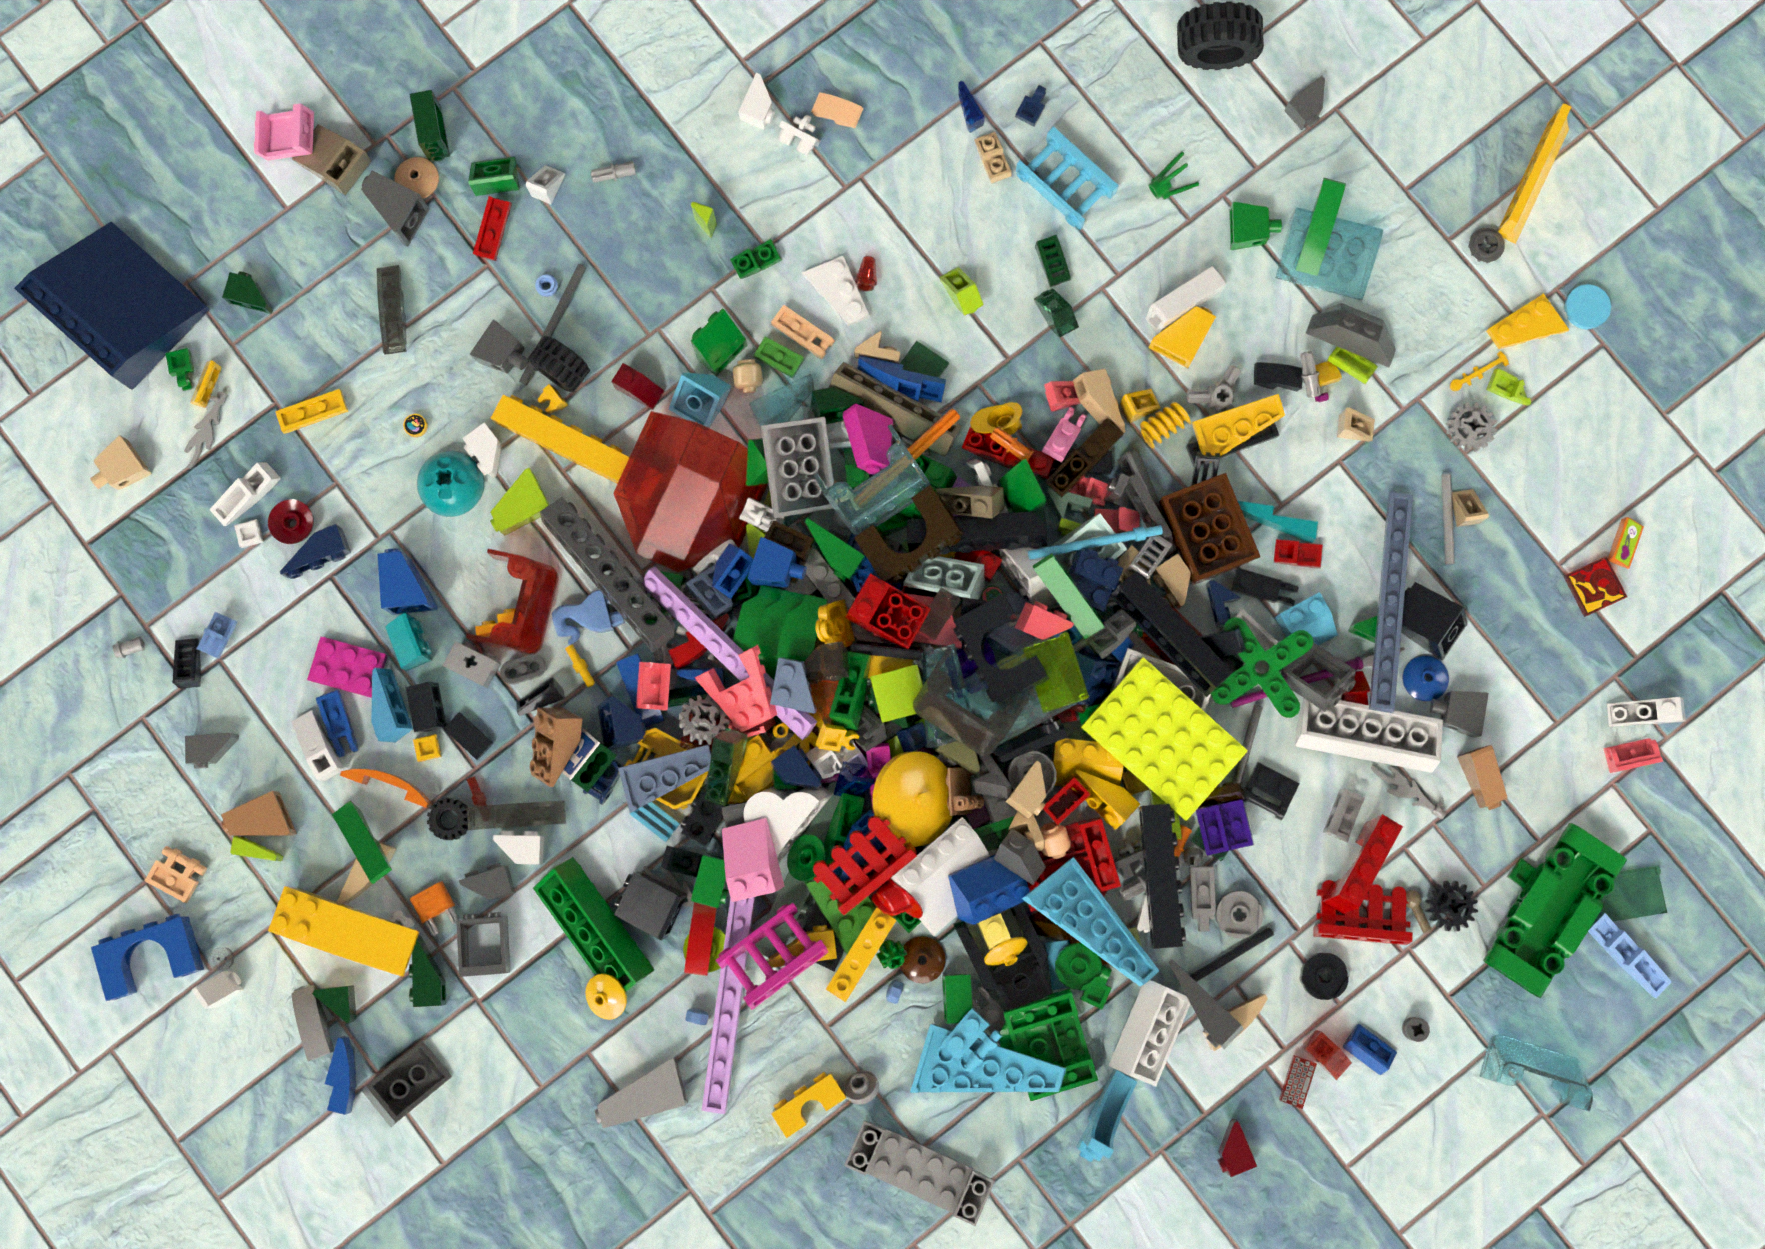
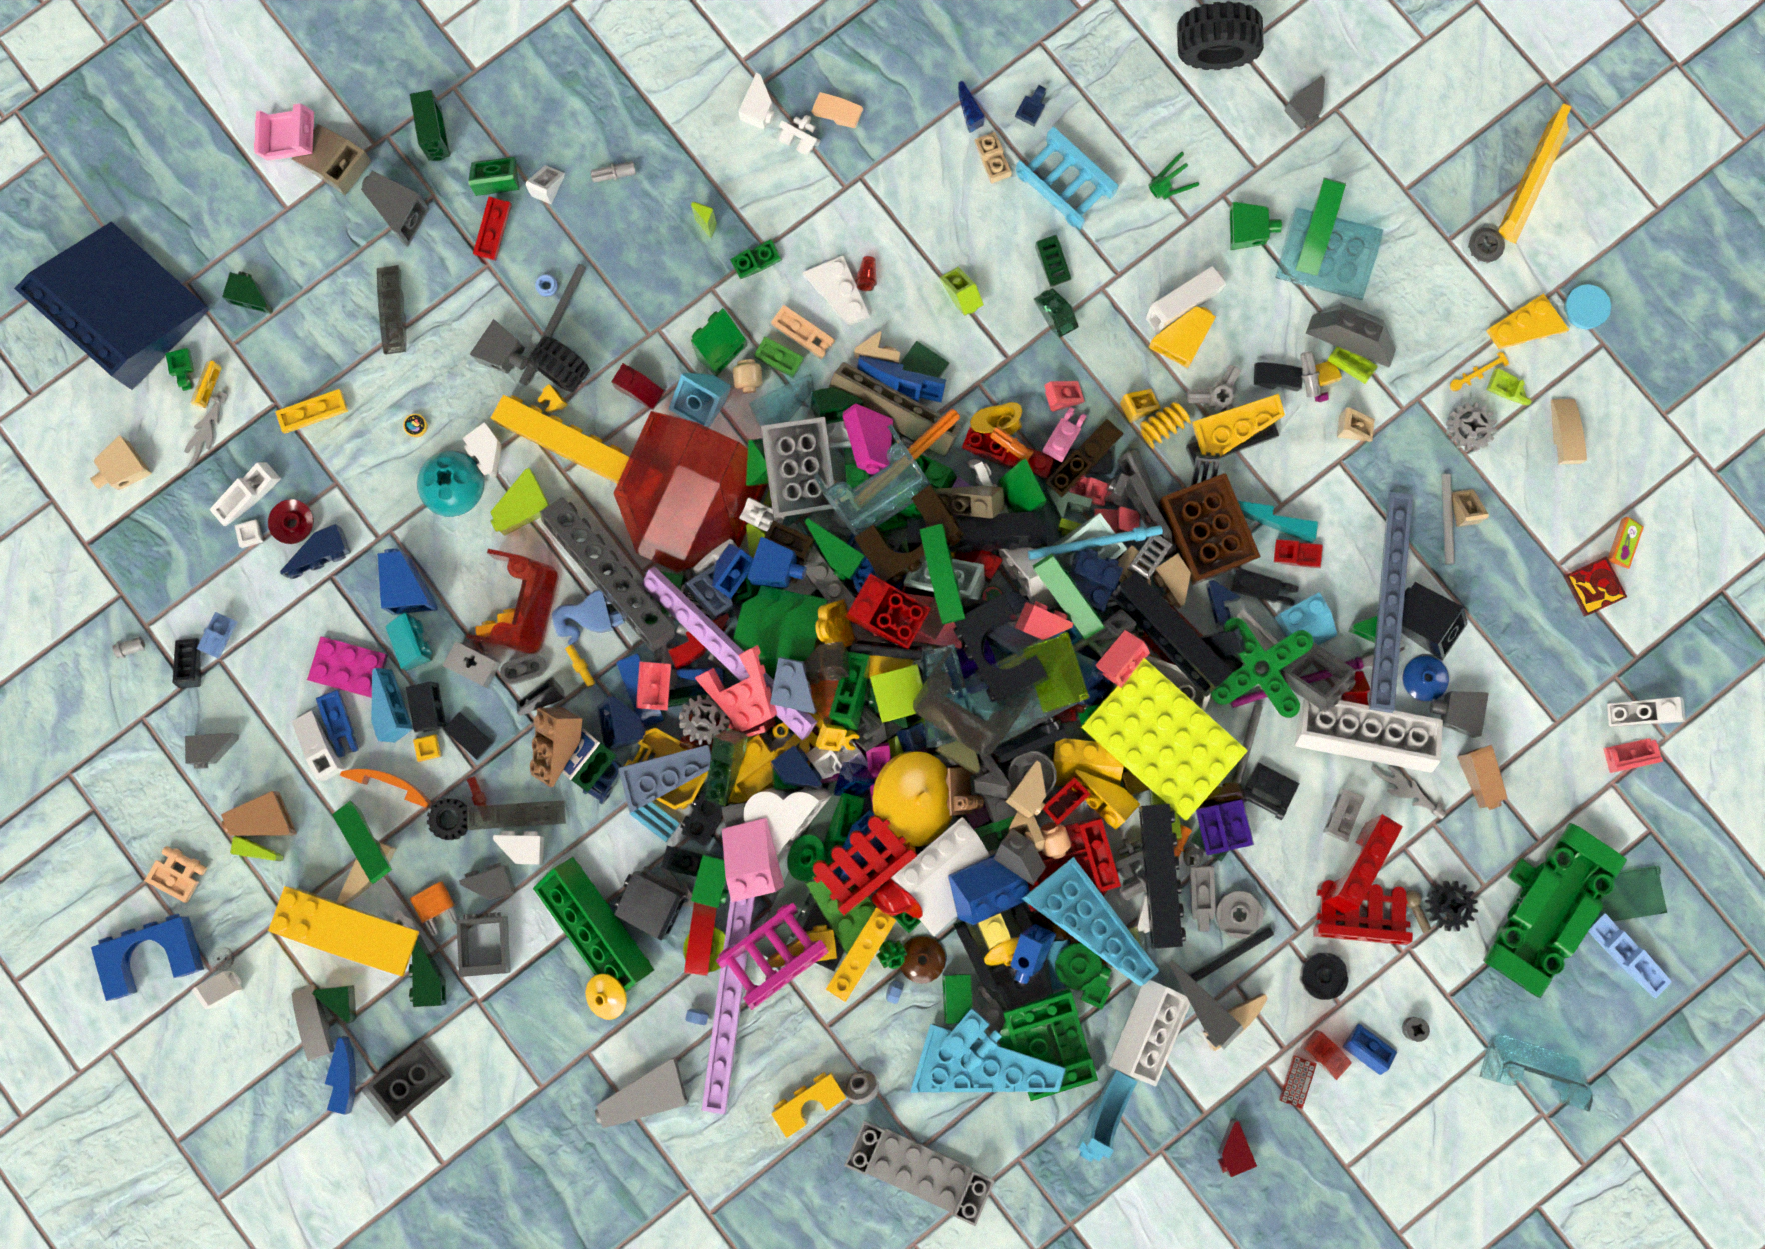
(427, 177): light nougat dish -> none
(942, 574): none -> green slope
(1031, 952): none -> blue torso
(1098, 398): tan slope -> none
(1123, 658): none -> coral hinge
(1568, 432): none -> tan slope

